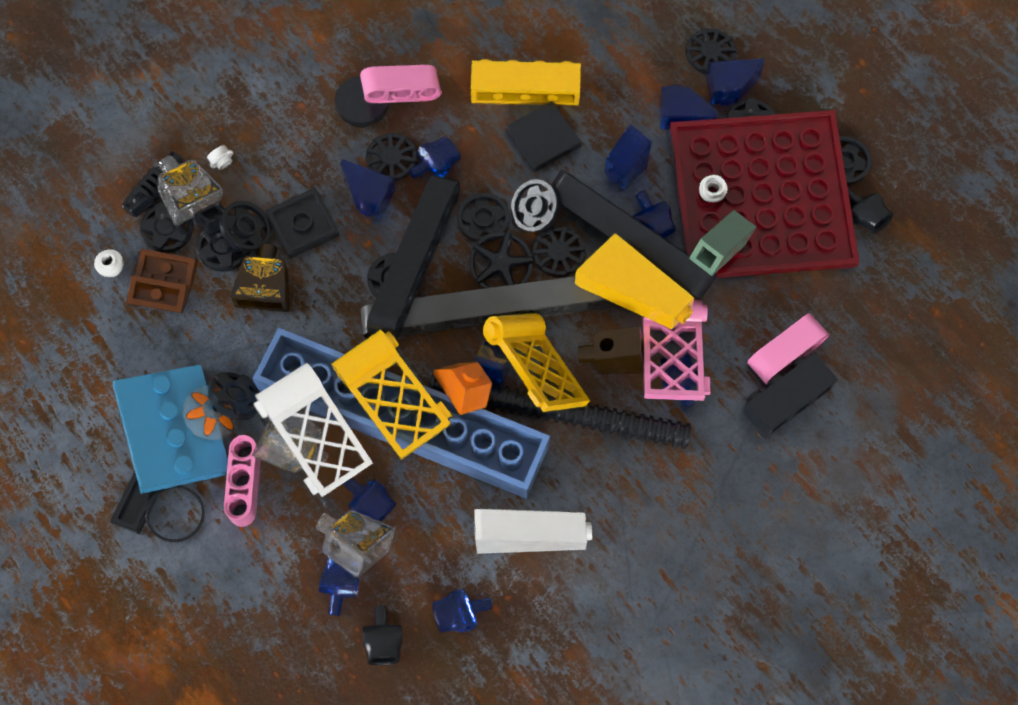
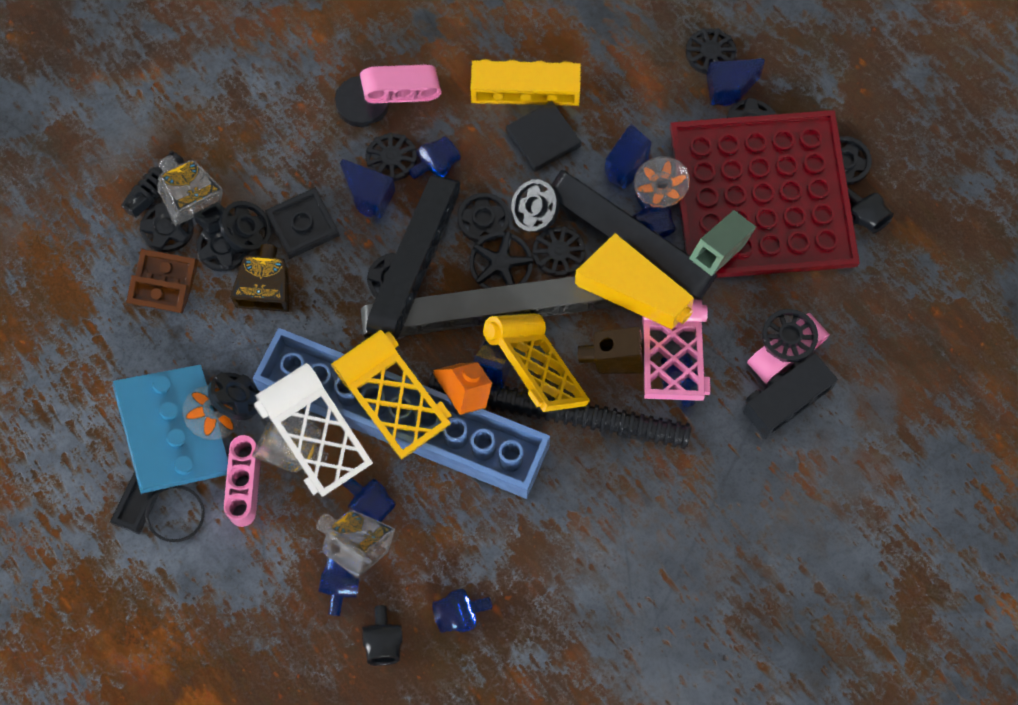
(112, 269): white plate -> none
(220, 157): white plate -> none
(530, 531): white slope -> none
(657, 172): none -> clear dish
(683, 104): clear blue slope -> none
(716, 182): white plate -> none
(790, 335): none -> black wheel

